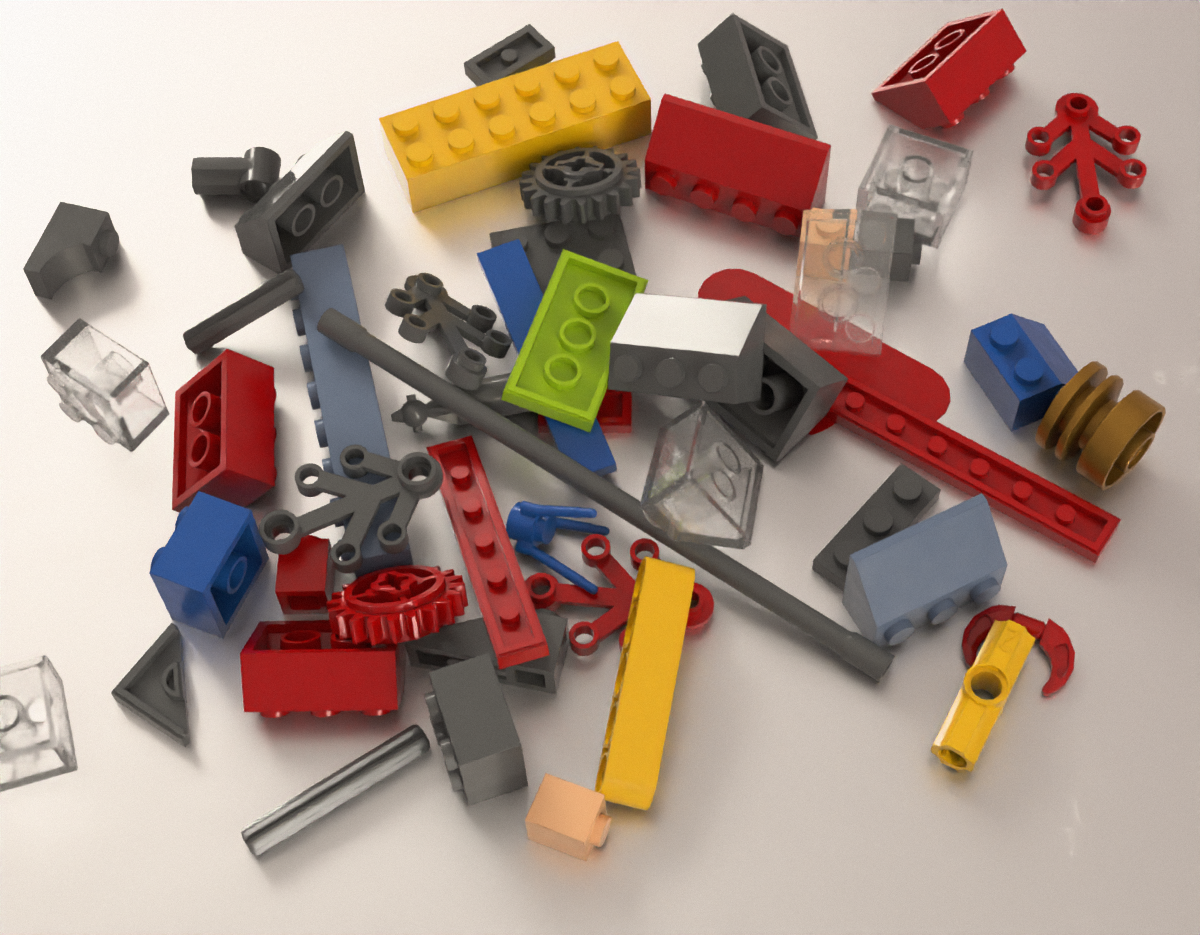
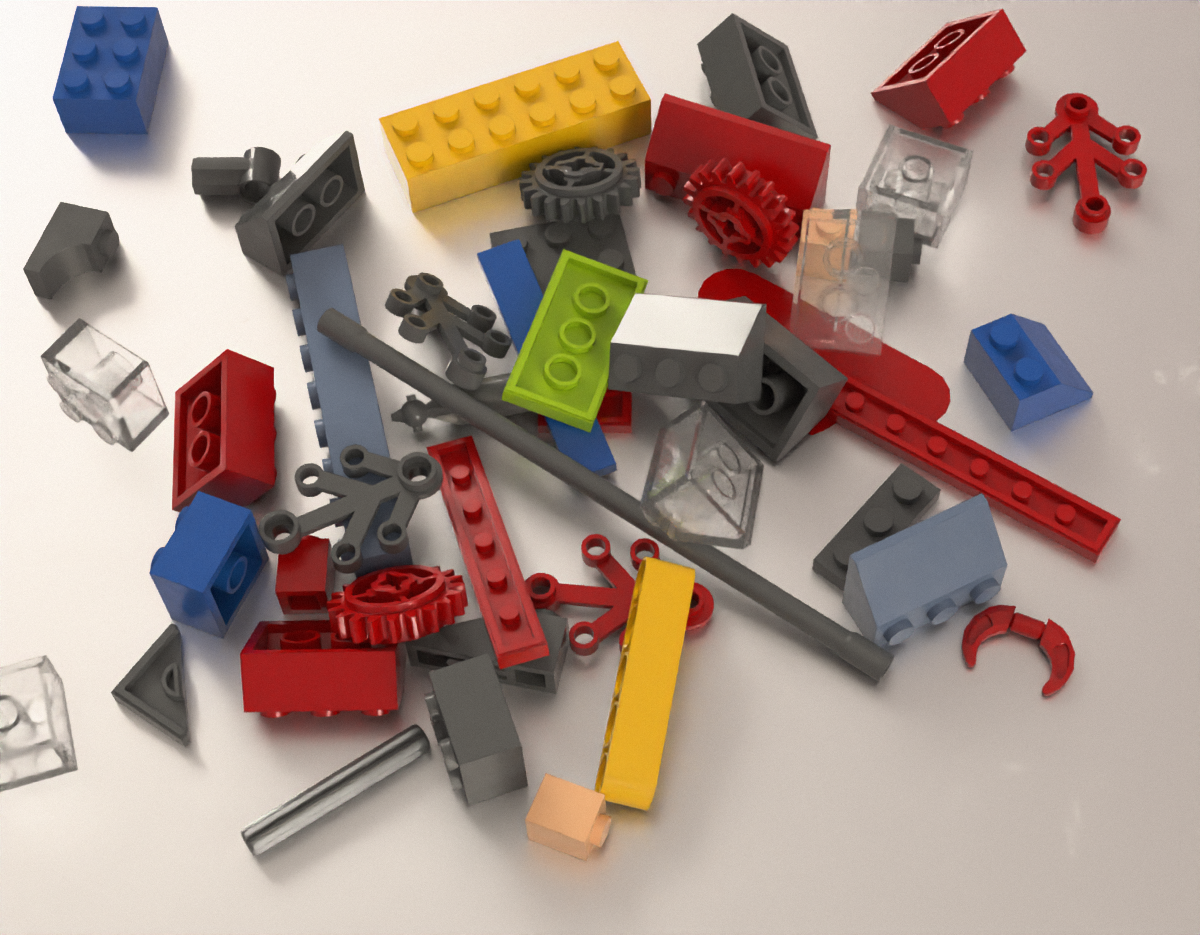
(111, 70): none -> blue brick
(243, 311): dark grey axle -> none
(510, 56): dark grey plate -> none
(537, 524): blue plant -> none
(741, 213): none -> red gear
(971, 717): yellow piece -> none
(1108, 431): pearl gold wheel -> none

